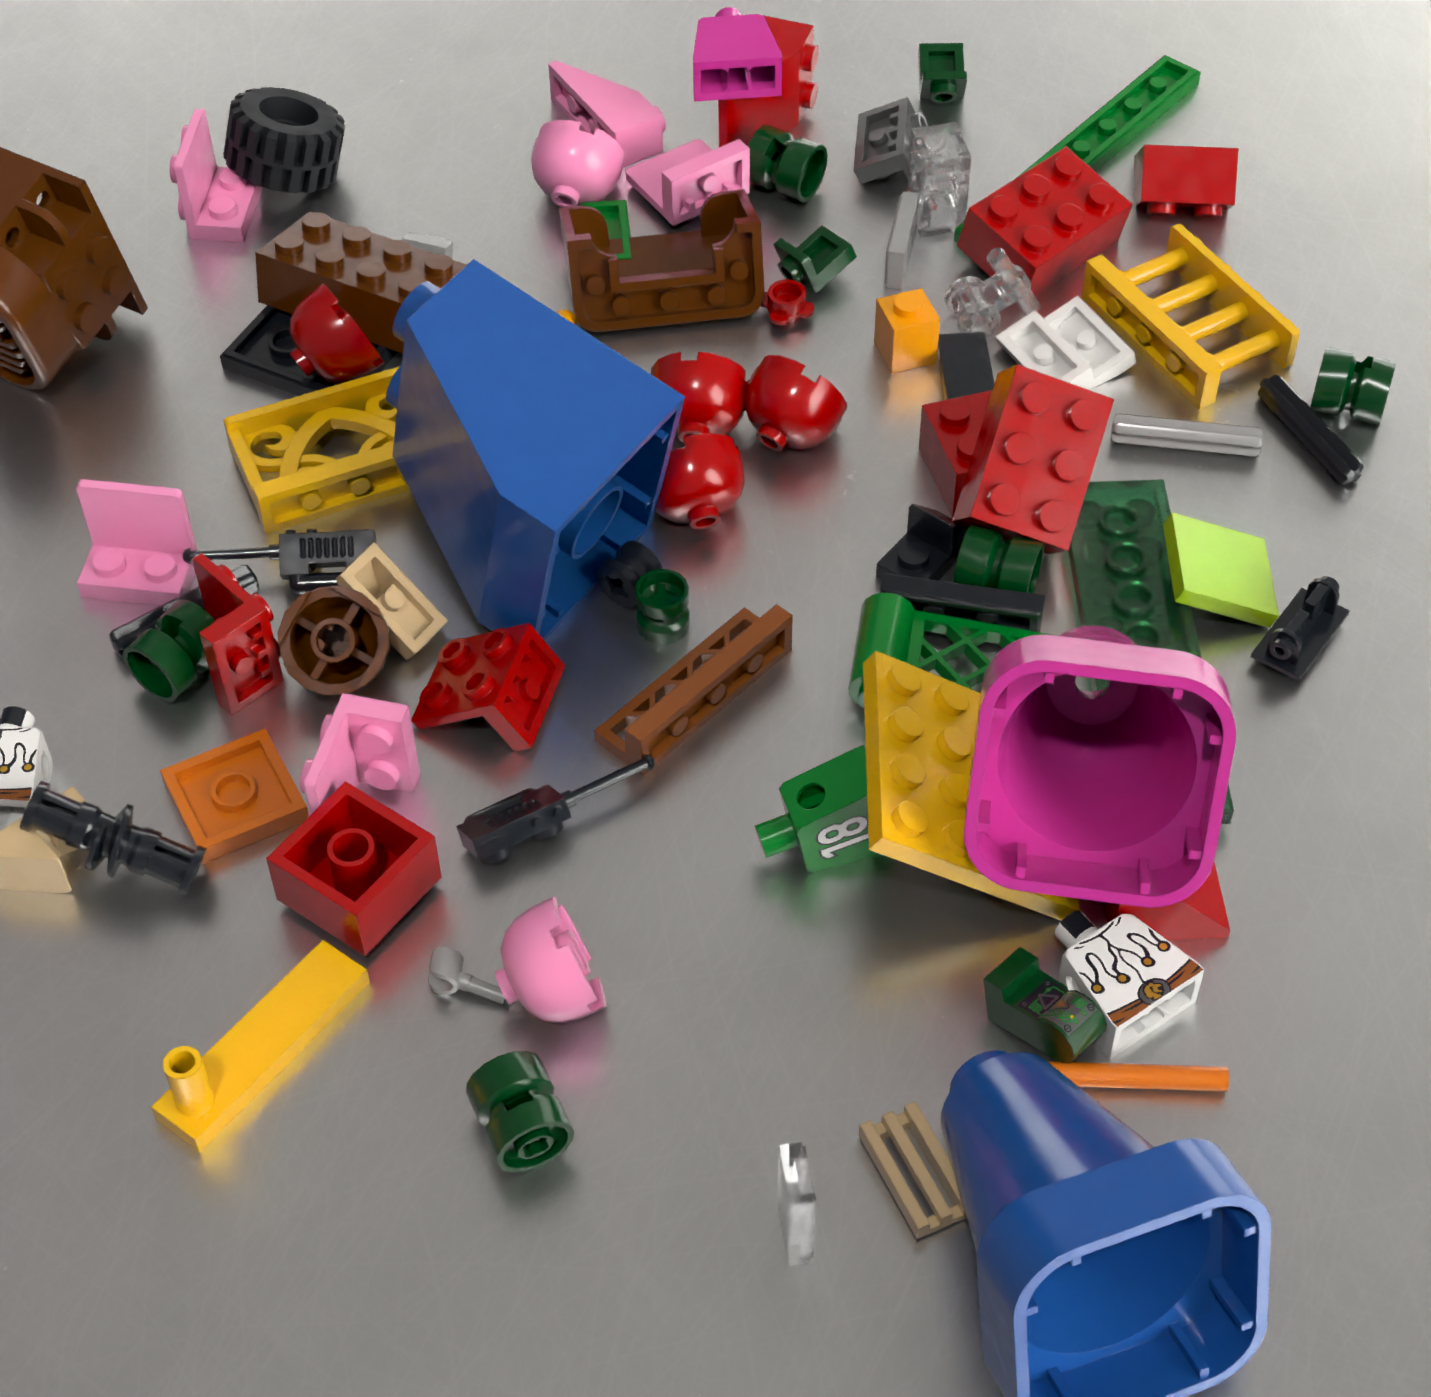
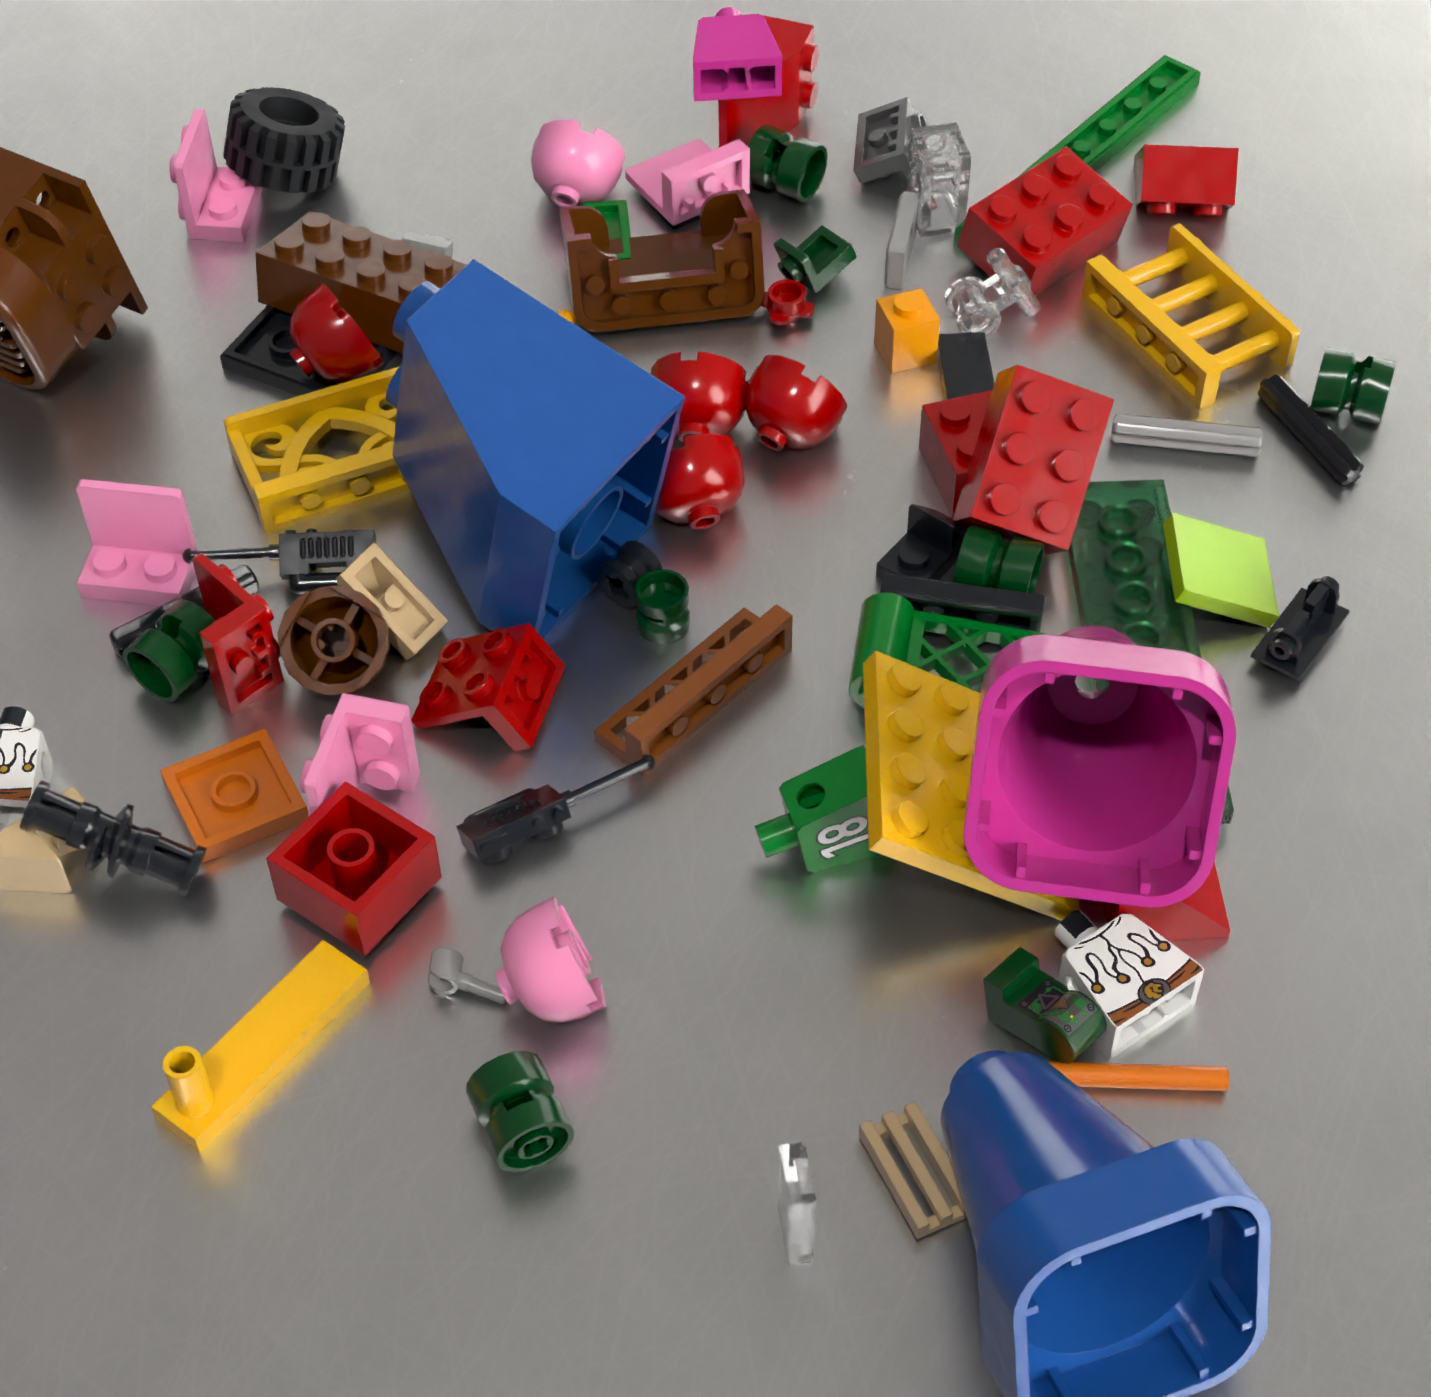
(609, 107): bright pink slope -> none
(941, 72): dark green bracket -> none
(1068, 345): white slope -> none

